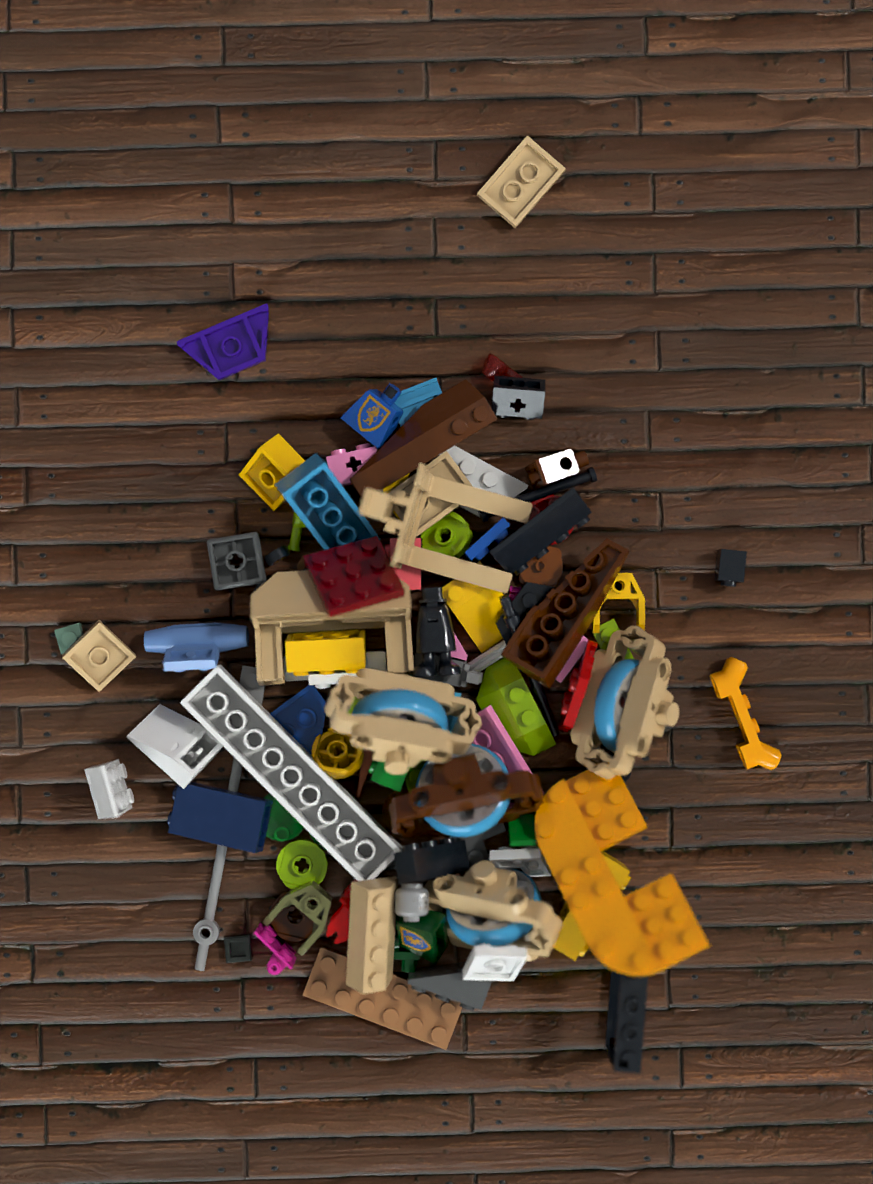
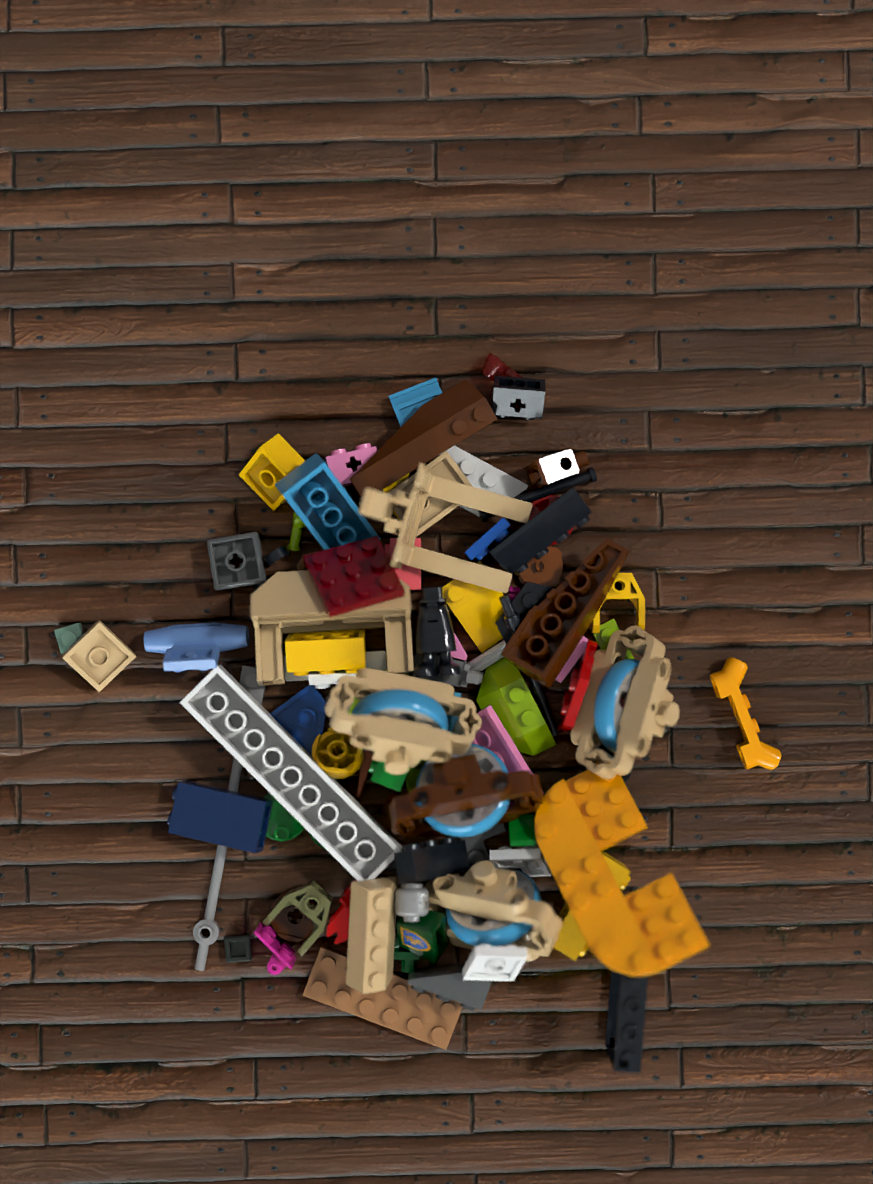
(109, 789): white slope -> none
(175, 744): white slope -> none
(231, 344): dark purple wing -> none
(294, 851): lime plate -> none
(375, 415): blue torso -> none
(459, 537): lime plate -> none
(521, 181): tan plate -> none
(730, 567): black brick -> none

